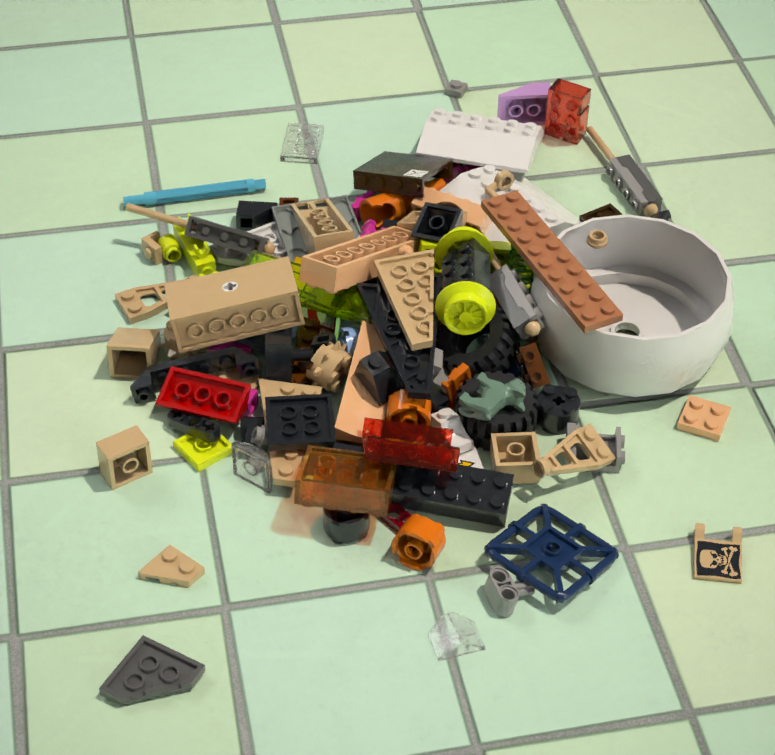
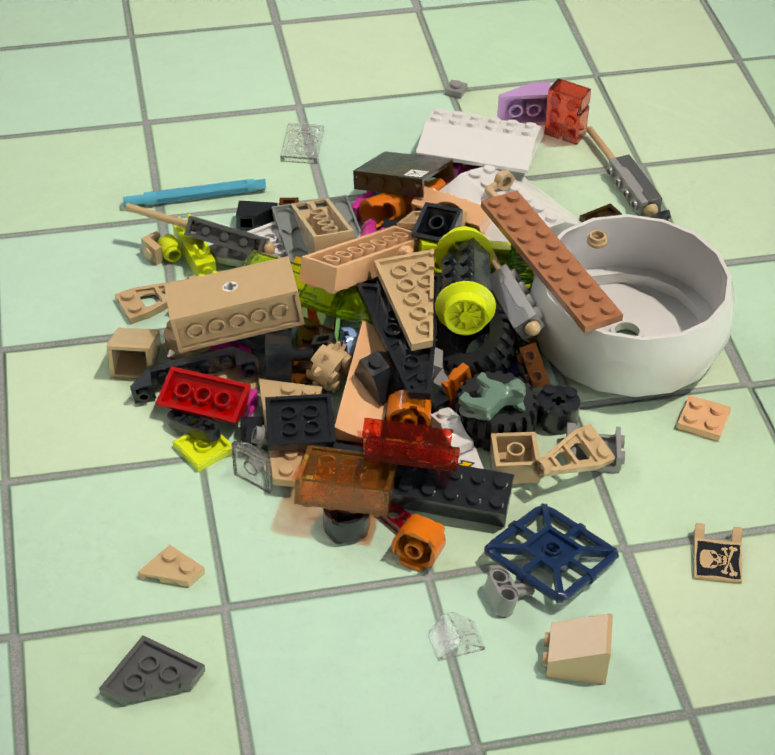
(124, 457): tan brick -> none
(579, 649): none -> tan slope

